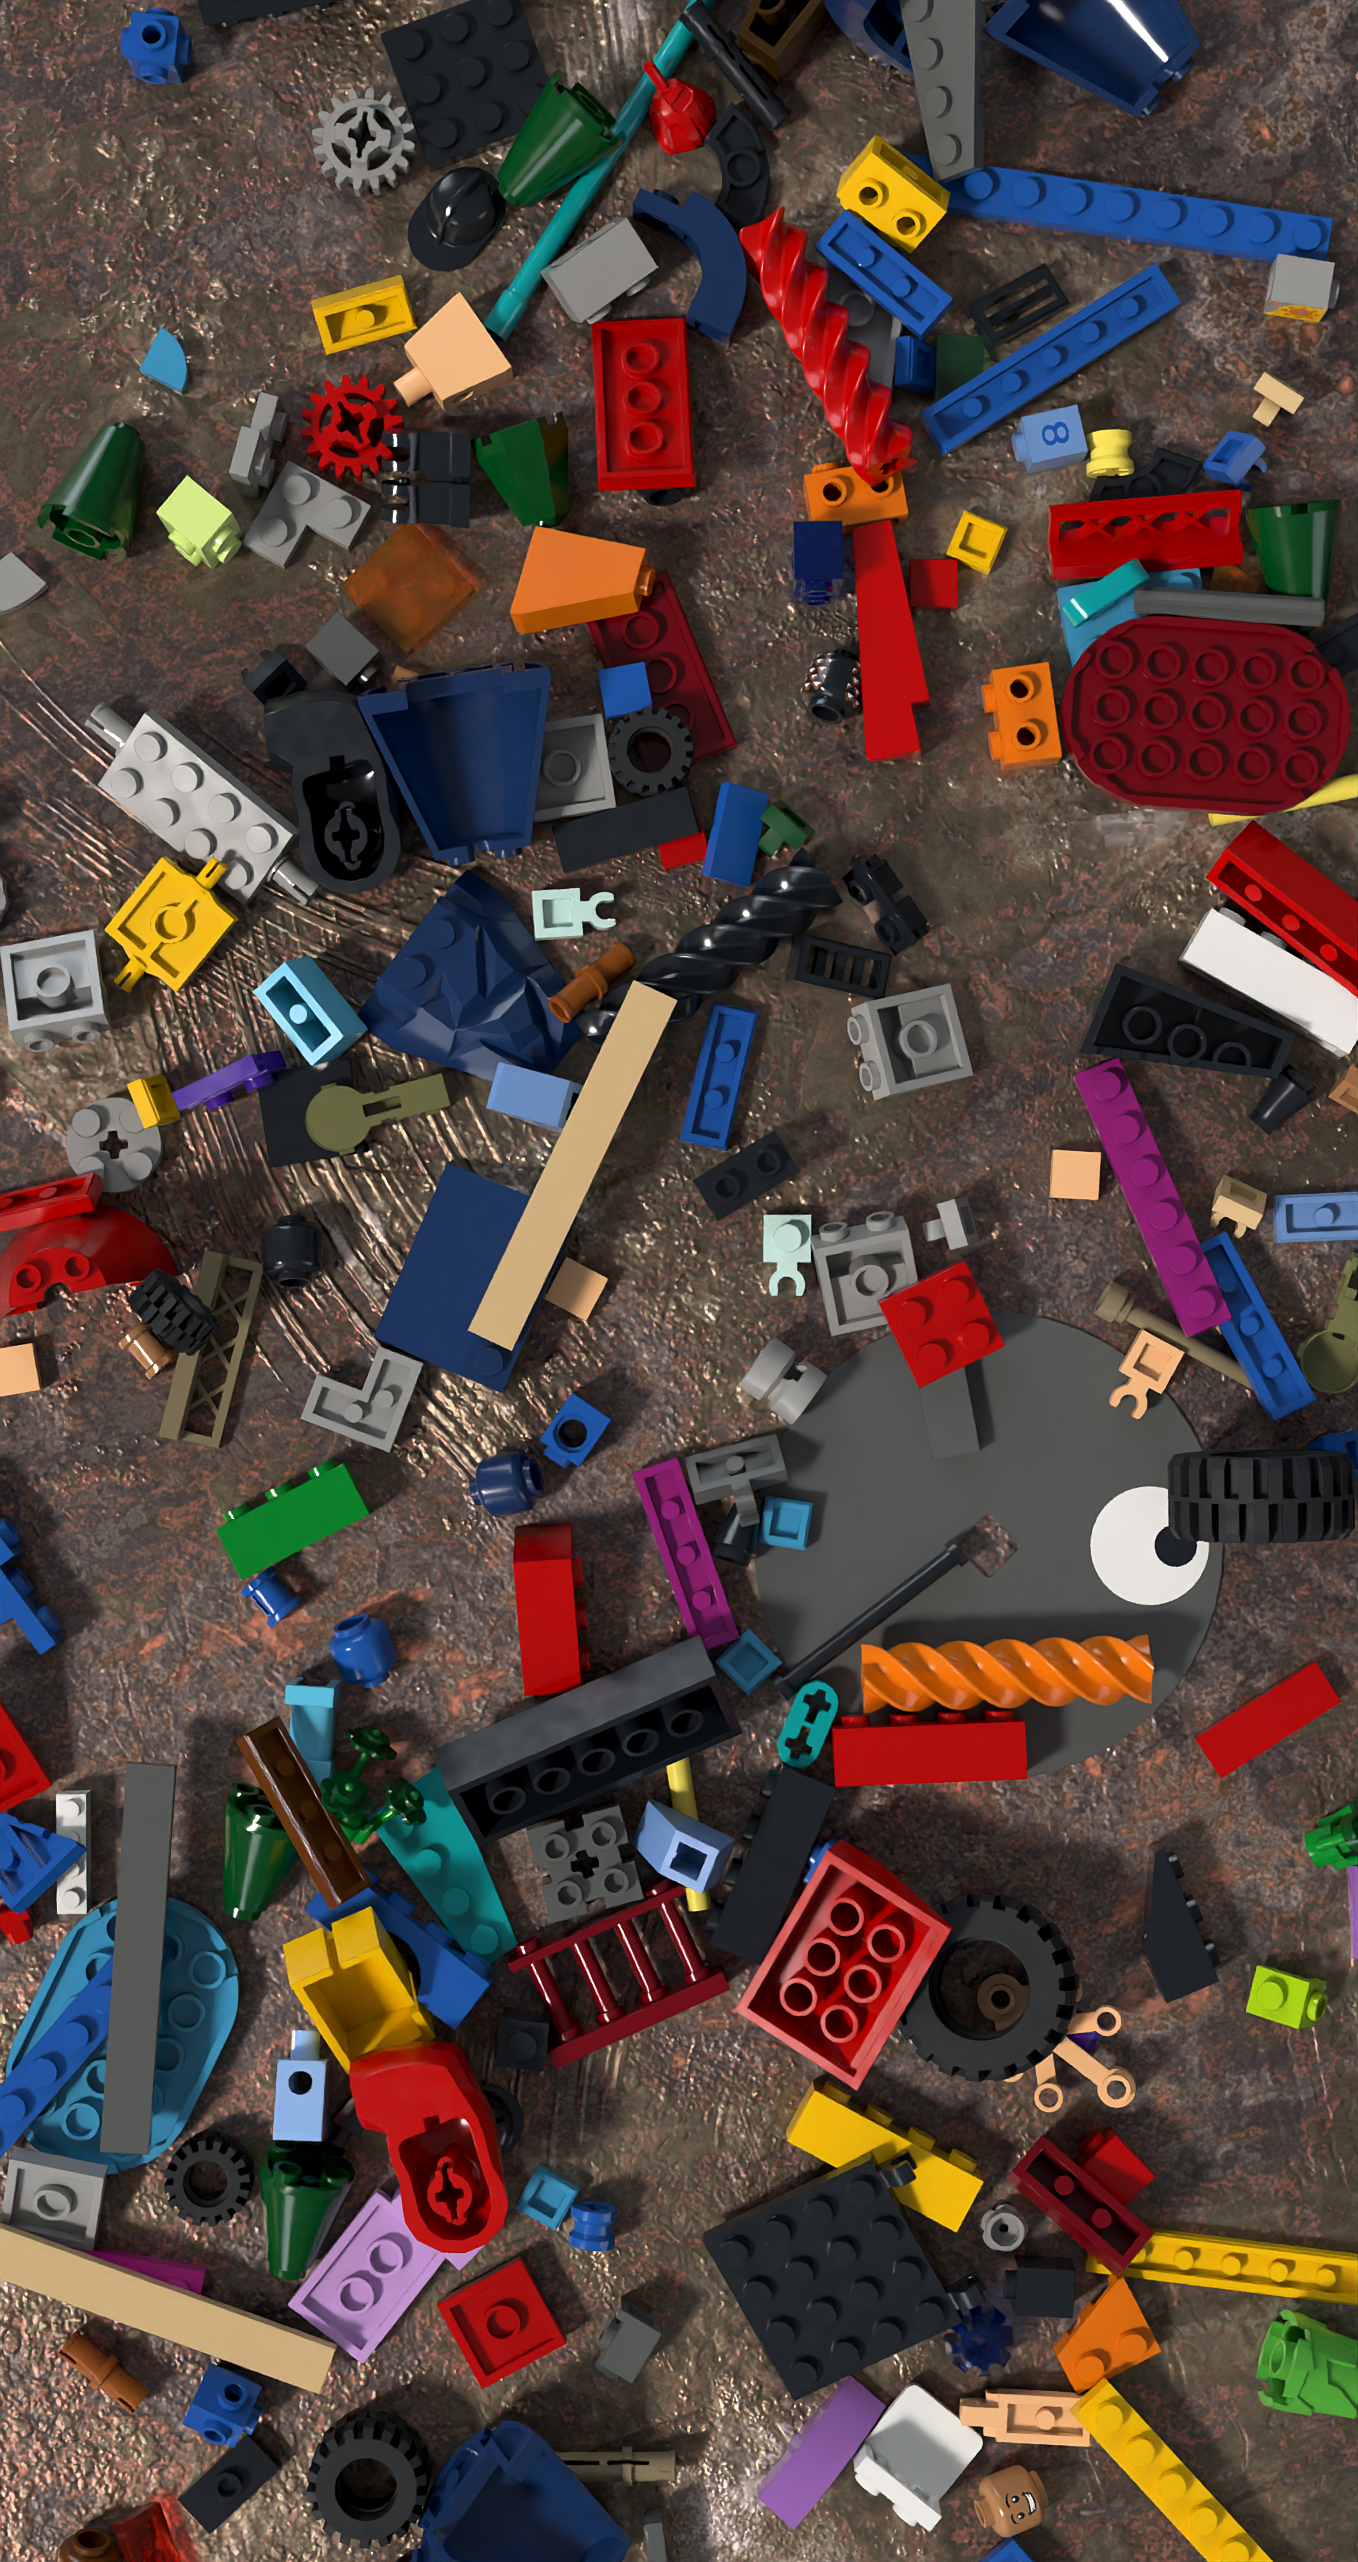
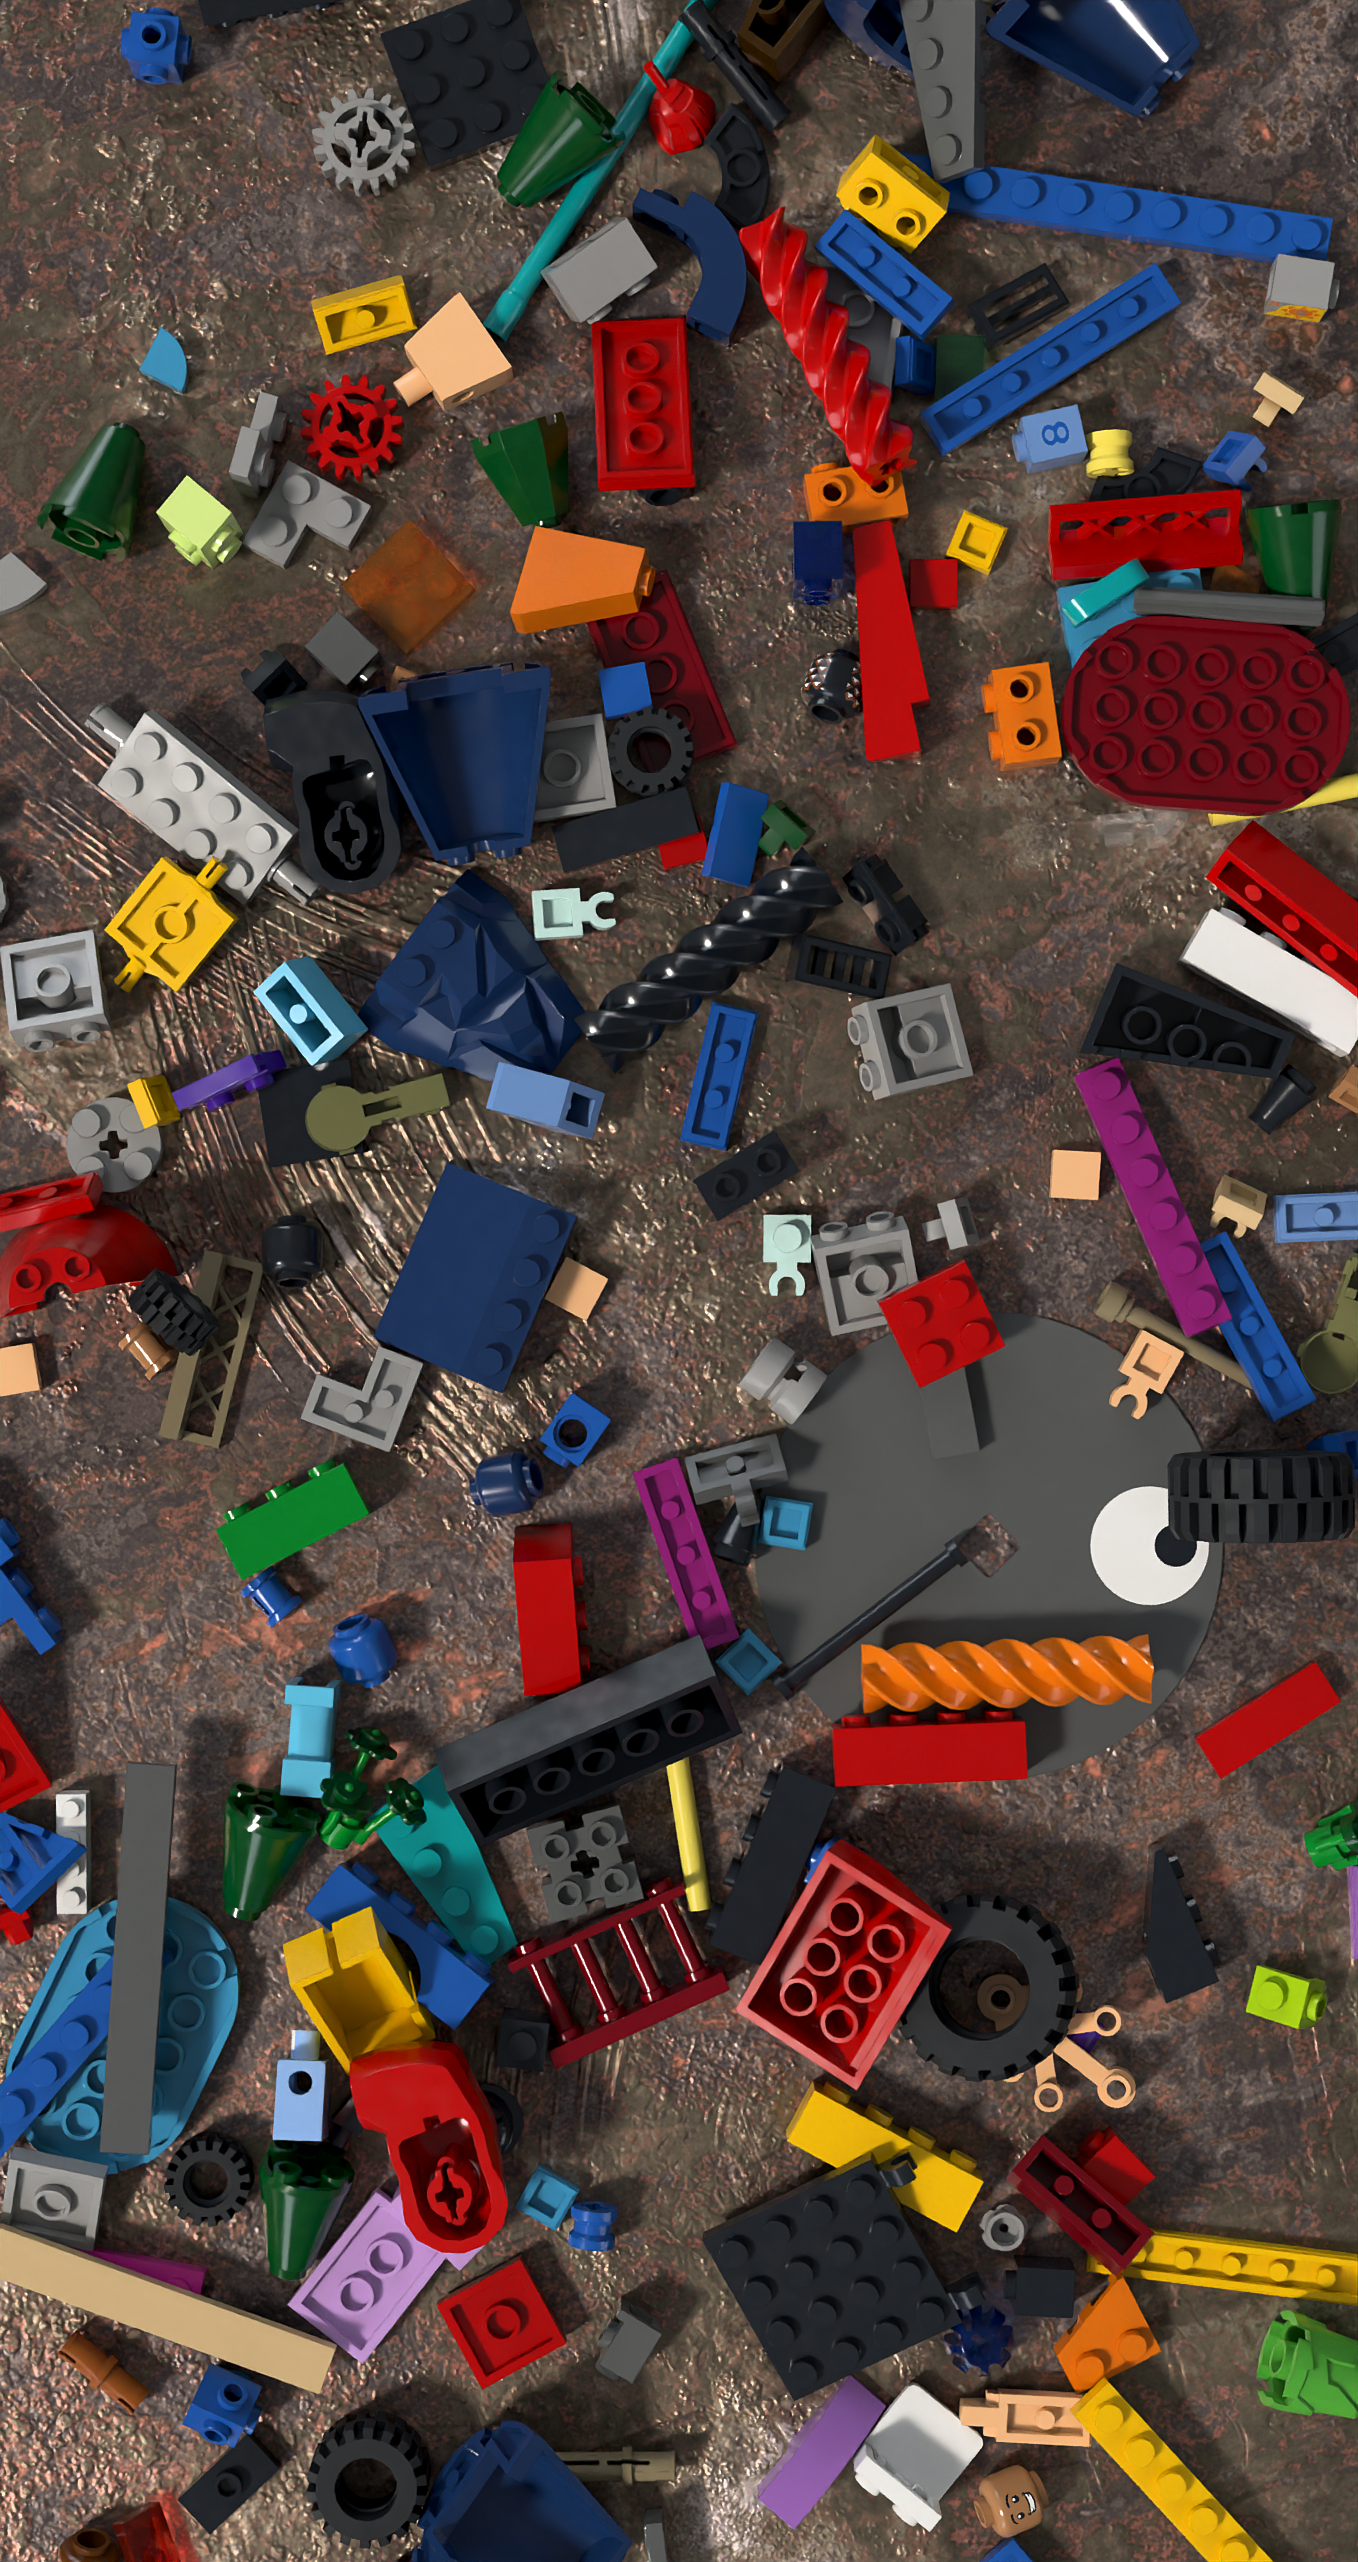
(299, 1808): reddish brown tile -> none
(446, 459): black legs -> none
(456, 219): black piece -> none
(572, 1165): tan tile -> none
(591, 982): dark orange pin -> none
(682, 1847): medium blue slope -> none
(818, 1728): teal beam -> none

